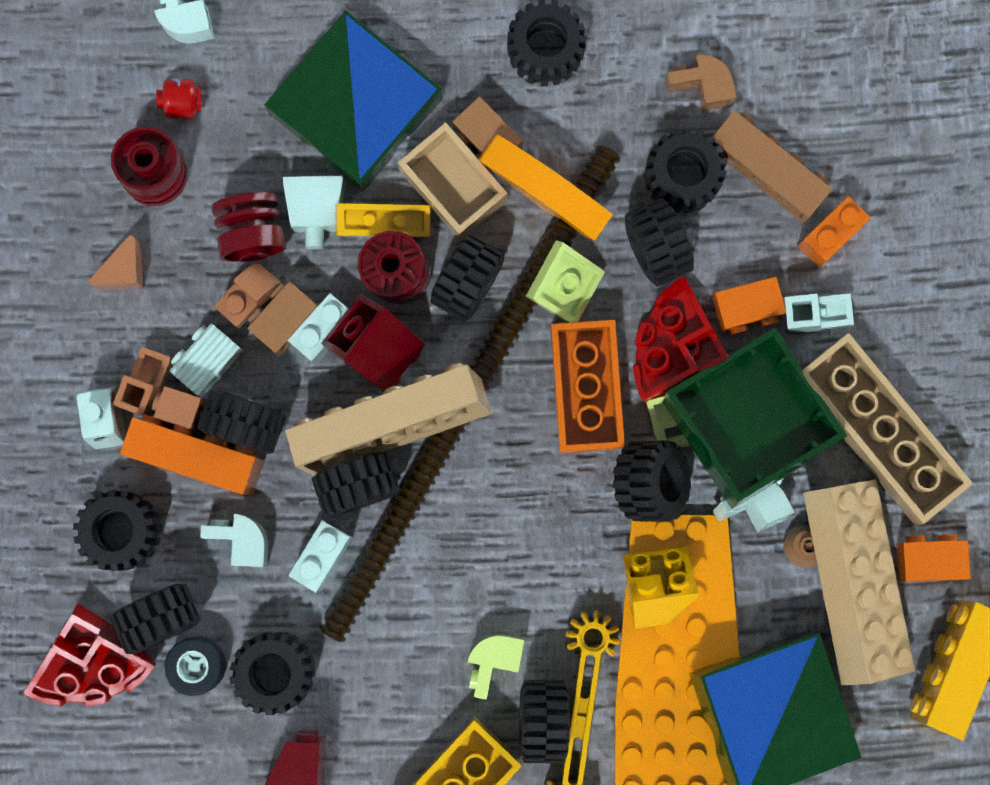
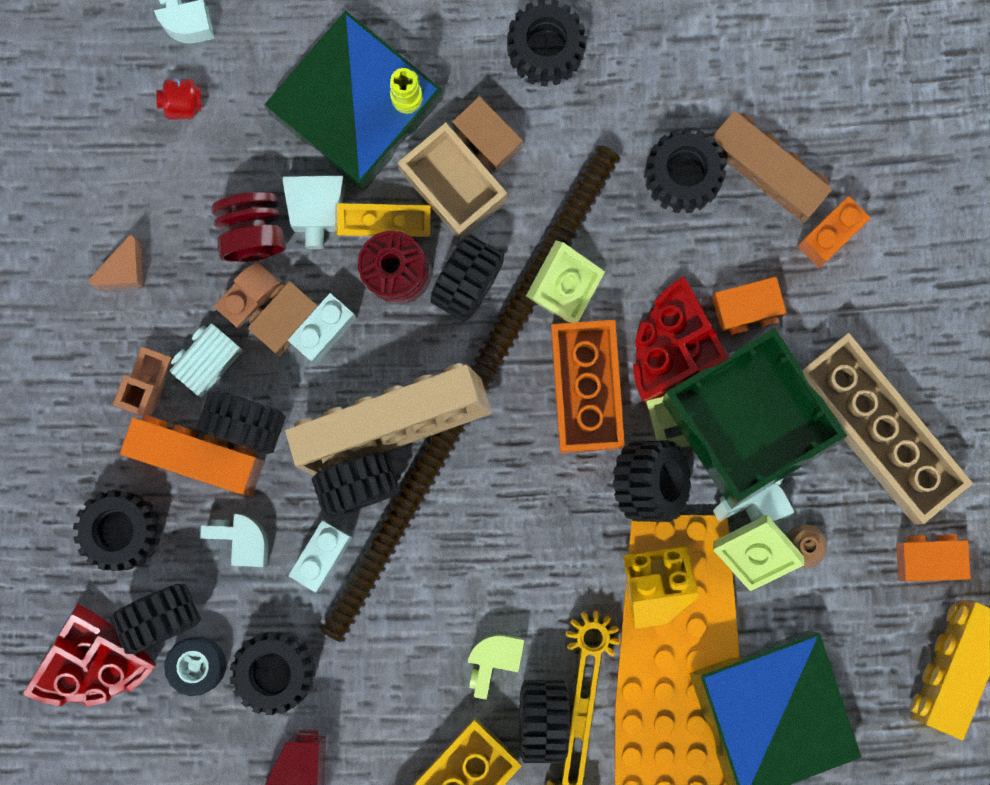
(101, 418): light aqua torso -> none
(149, 166): dark red wheel -> none
(178, 408): nougat brick -> none
(374, 343): dark red slope -> none
(406, 100): none -> neon yellow axle
(545, 187): light orange slope -> none
(659, 242): black tyre -> none
(709, 77): medium nougat brick -> none
(758, 553): none -> yellowish green plate
(817, 313): light aqua brick -> none
(859, 583): tan brick -> none

